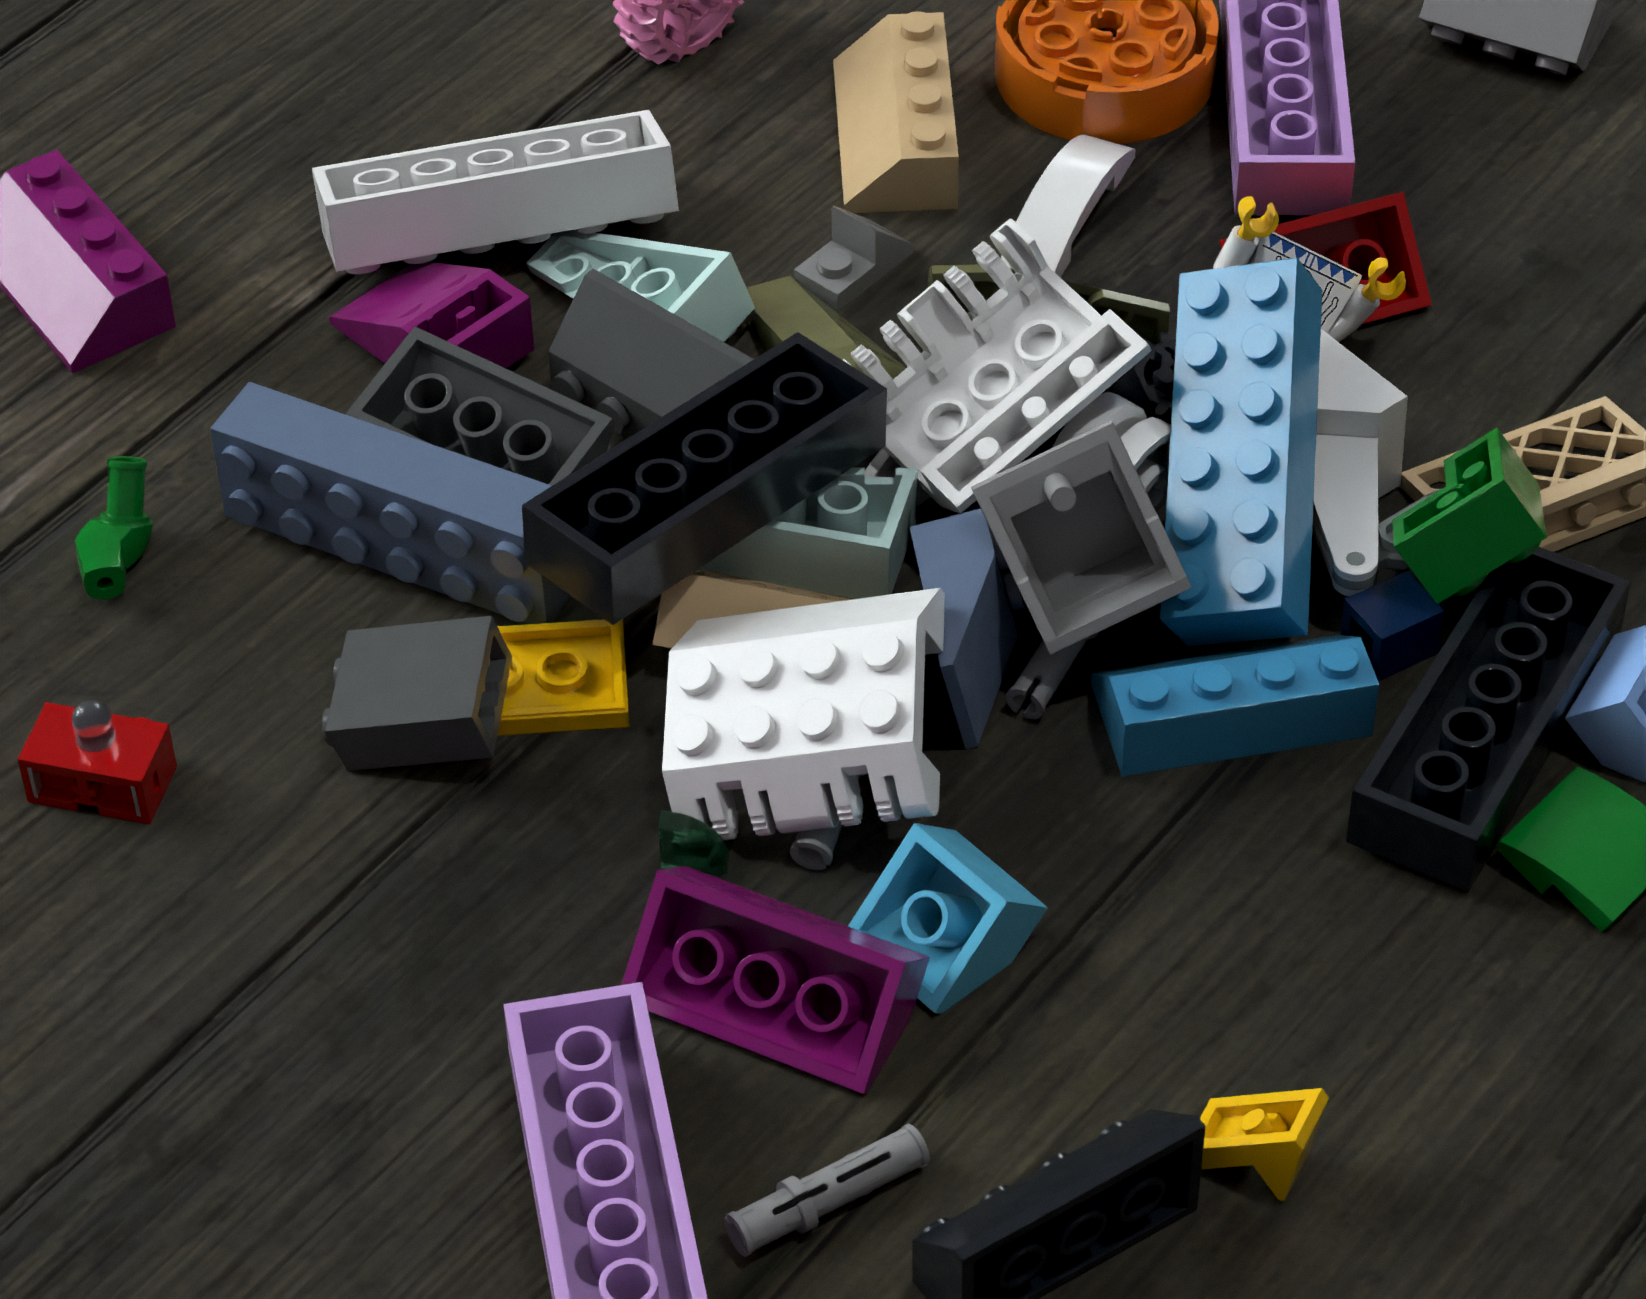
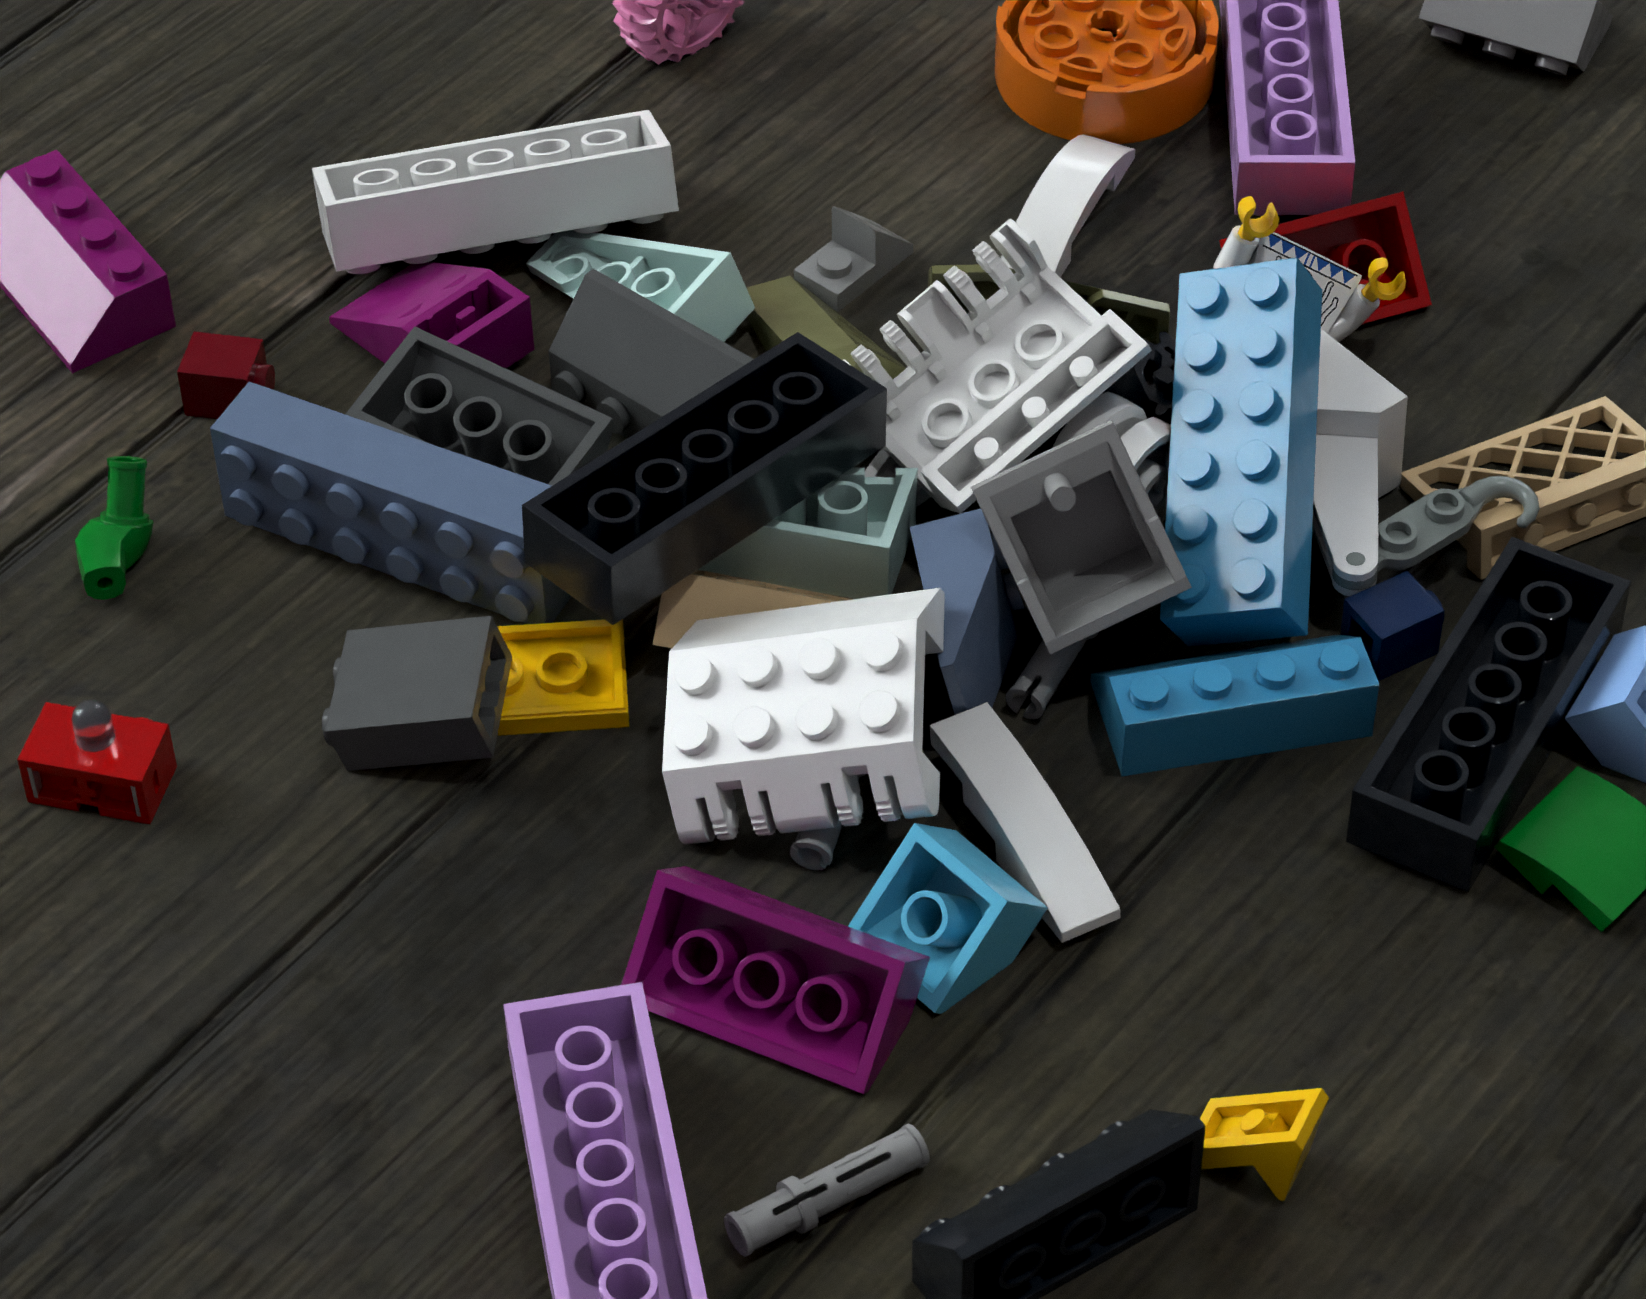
(217, 371): none -> dark red brick
(691, 844): clear green tile -> none
(897, 117): tan slope -> none
(1025, 820): none -> white slope
(1474, 523): green brick -> none

